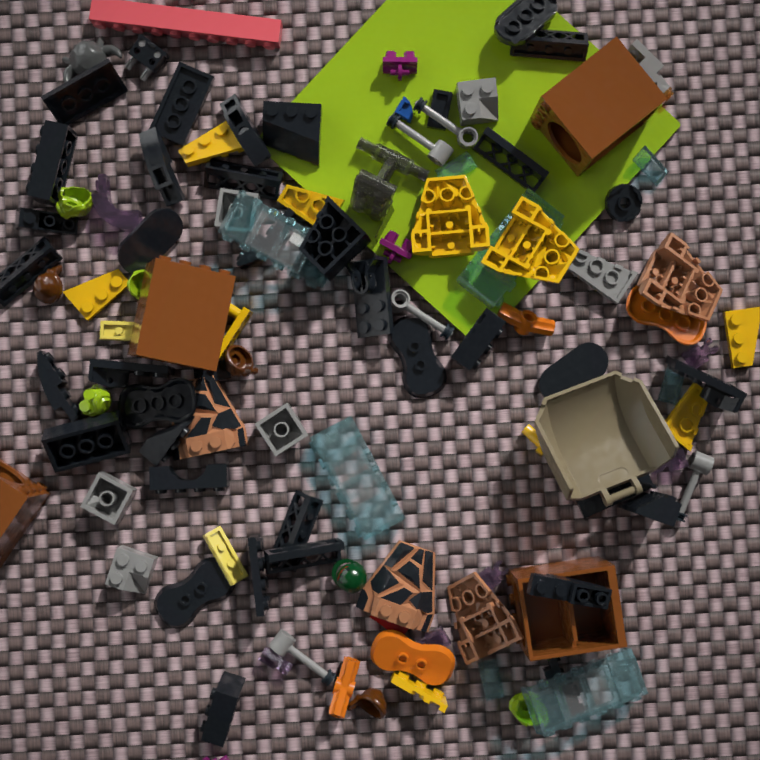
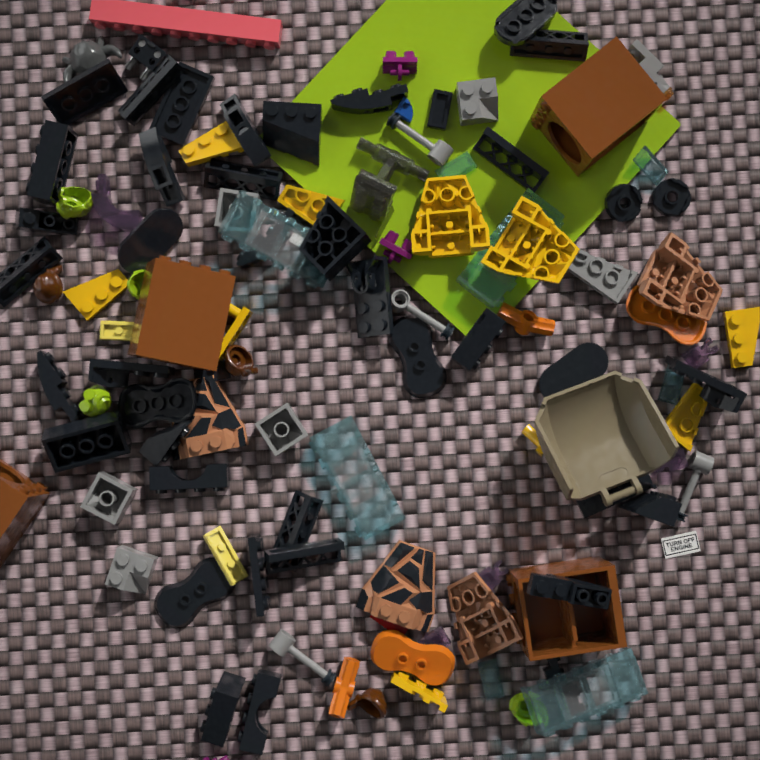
(151, 90): none -> black fence
(254, 735): none -> black arch
(274, 661): clear purple plate -> none
(350, 577): dark green helmet -> none
(362, 103): none -> black slope
(420, 105): light grey piece -> none
(669, 208): none -> black tile
(680, 544): none -> white sticker

